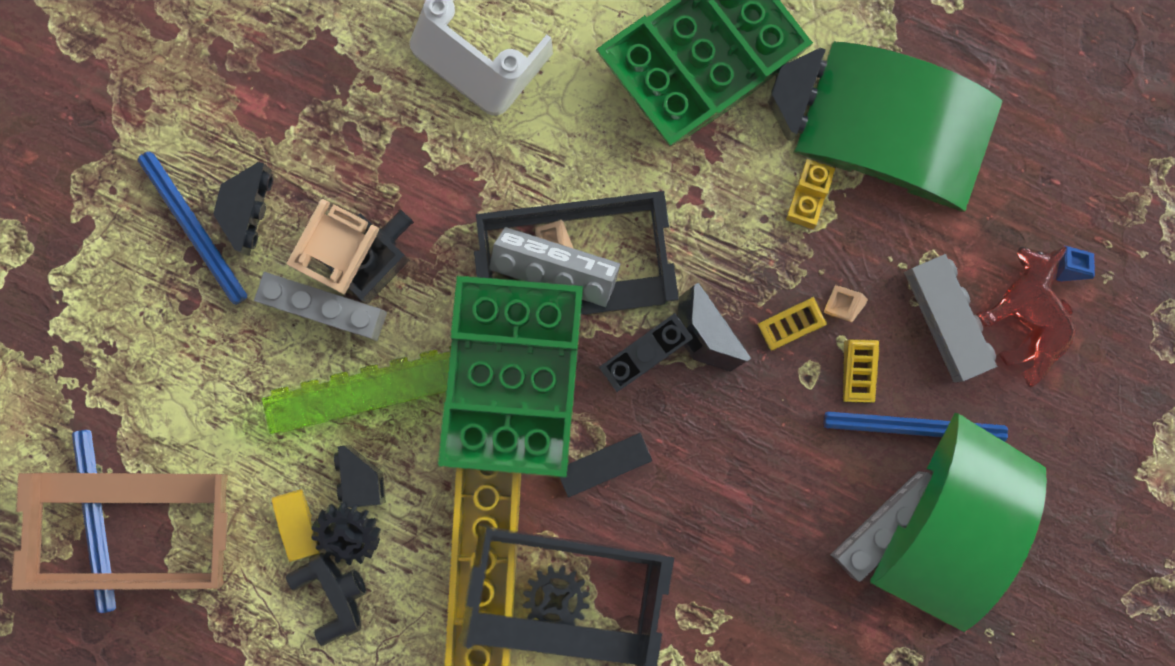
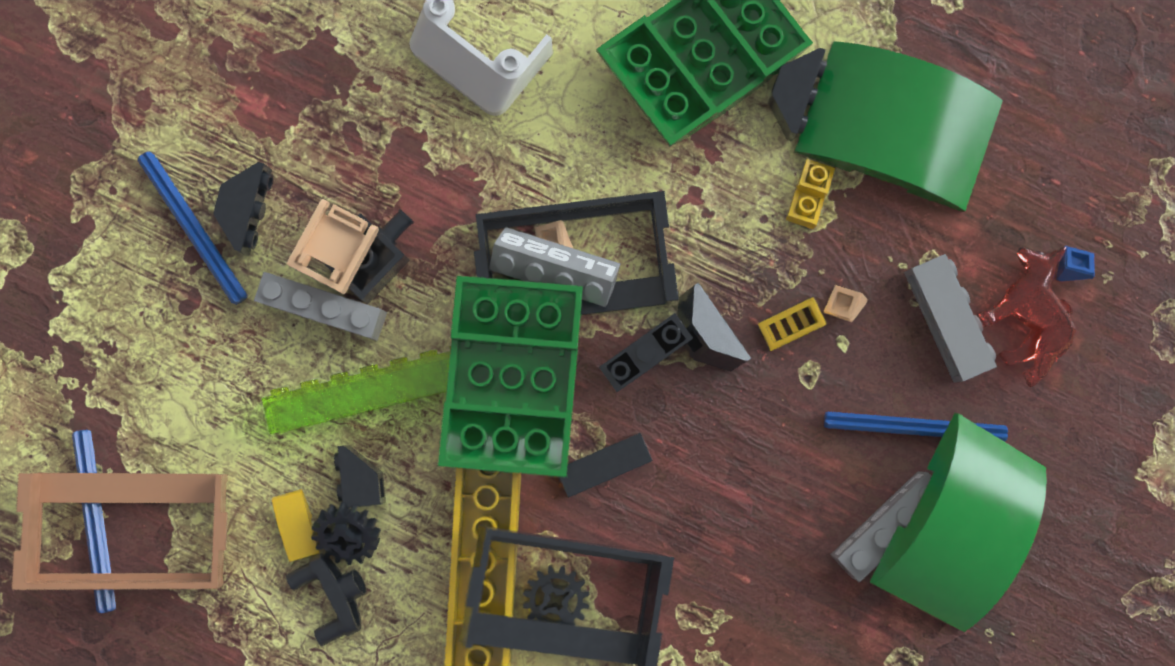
(871, 372): yellow slope -> none

